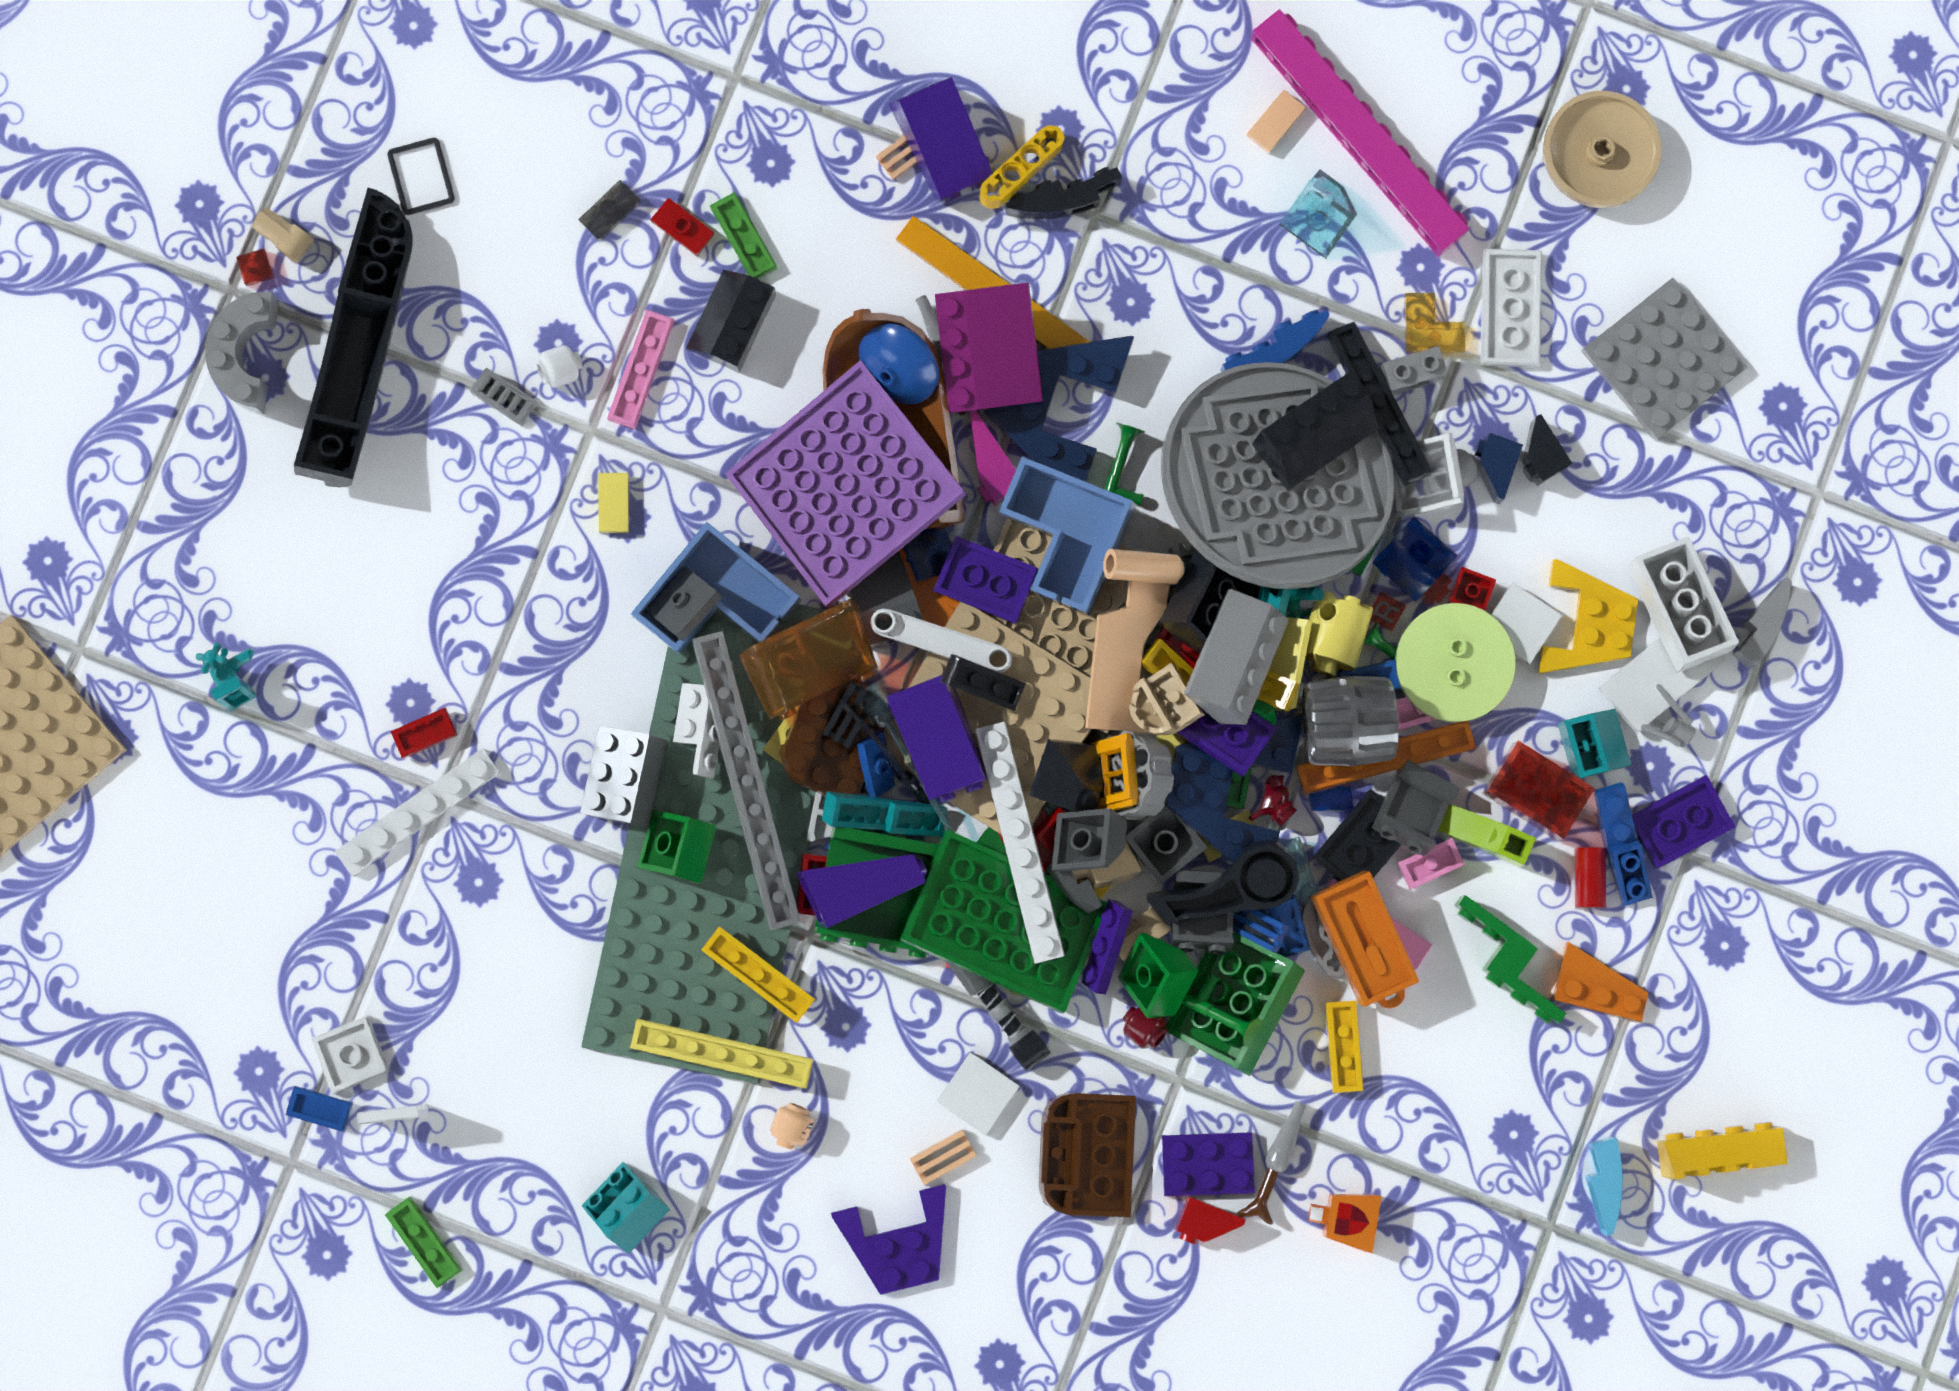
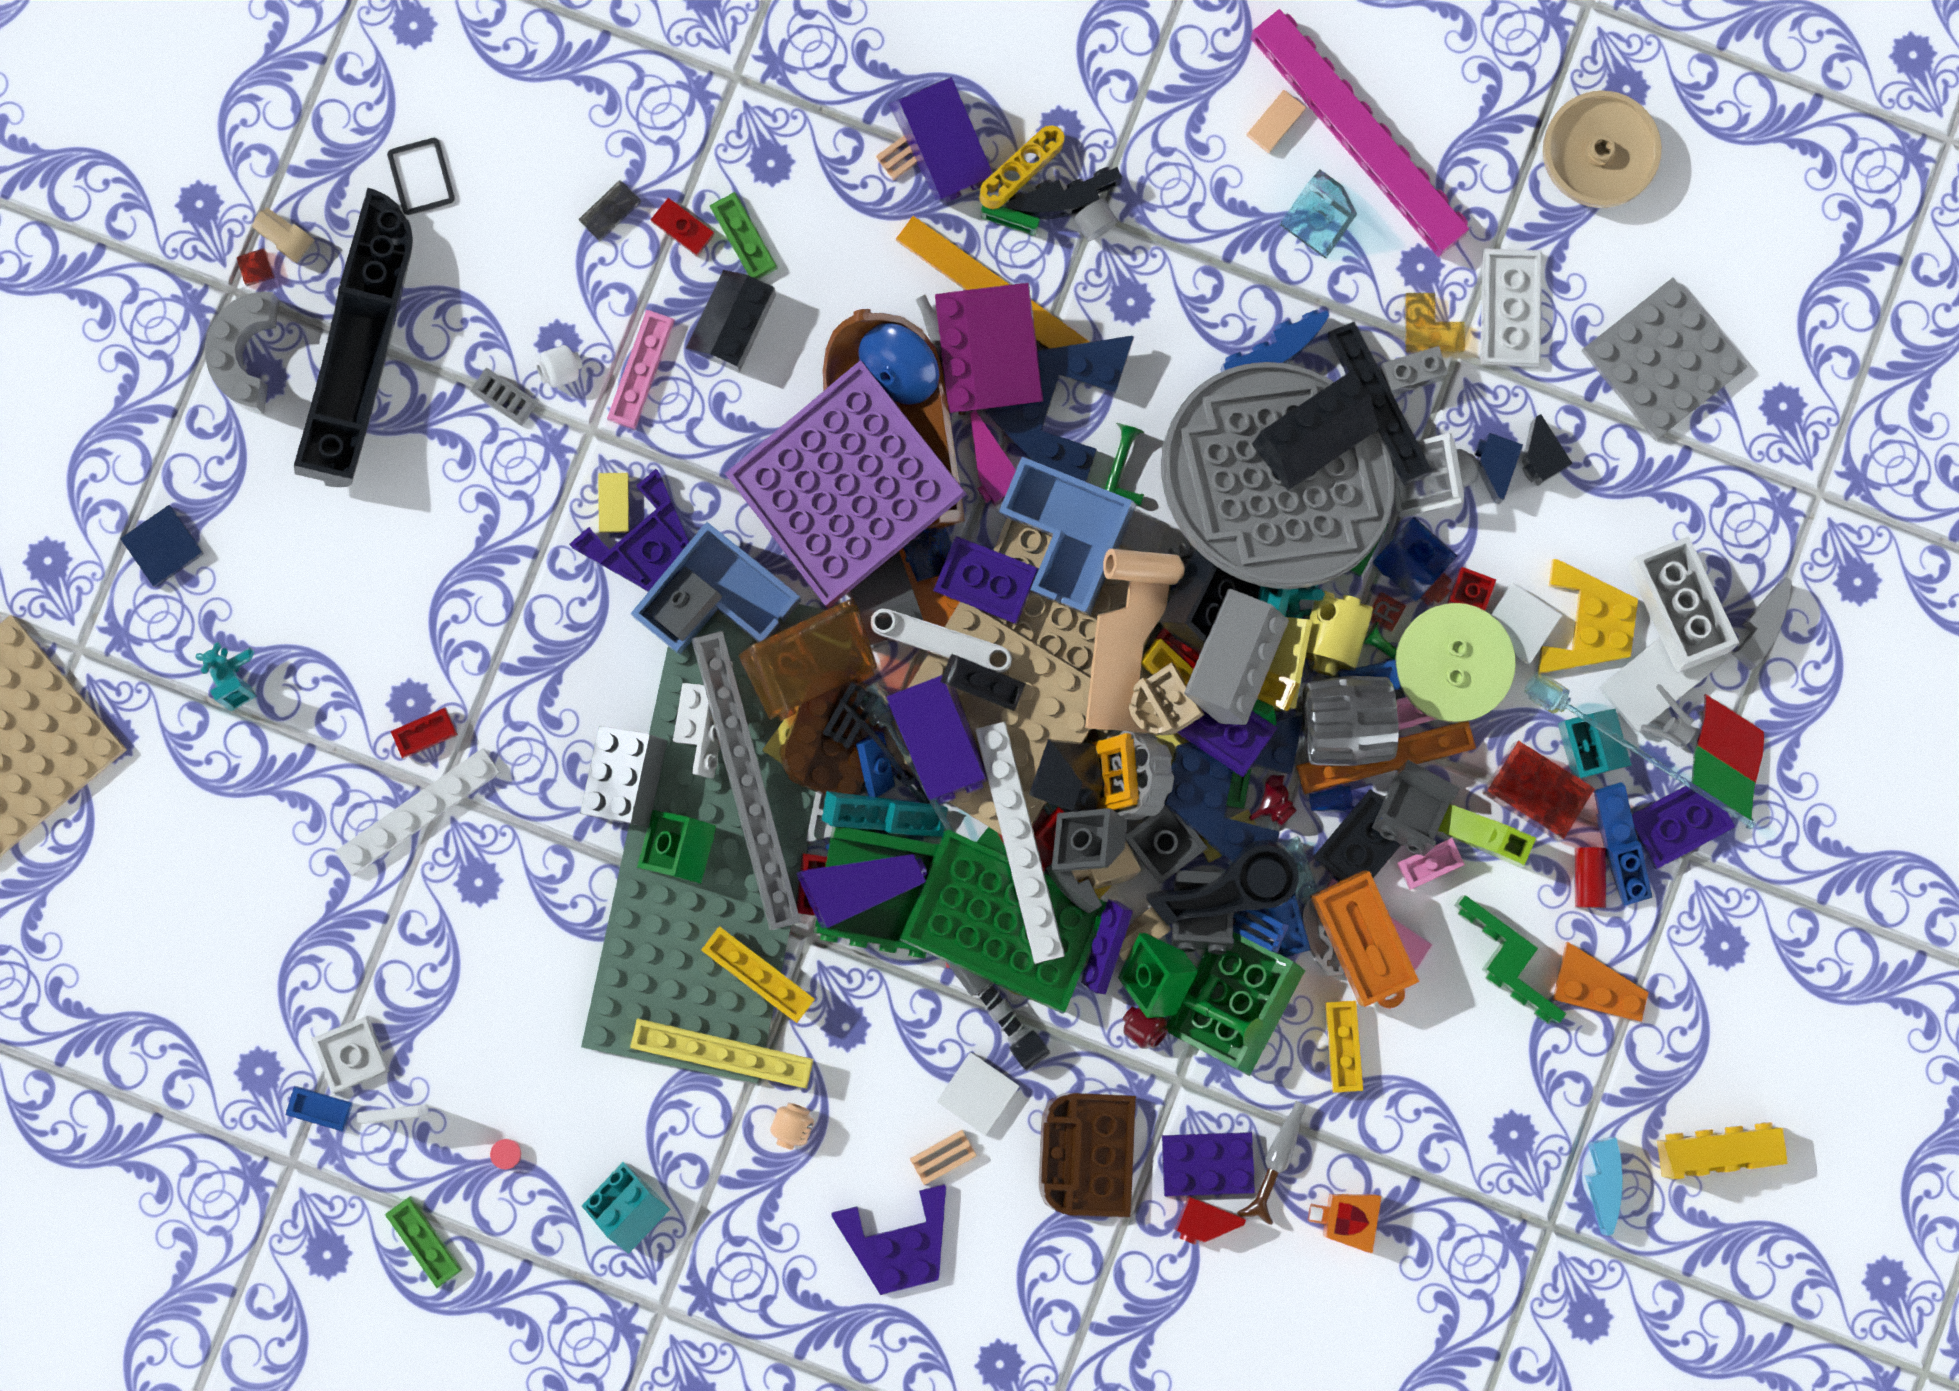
(162, 546): none -> dark blue tile
(505, 1154): none -> coral tile
(646, 549): none -> dark purple wing
(1011, 219): none -> green tile
(1095, 219): none -> light grey piece
(1724, 756): none -> flag

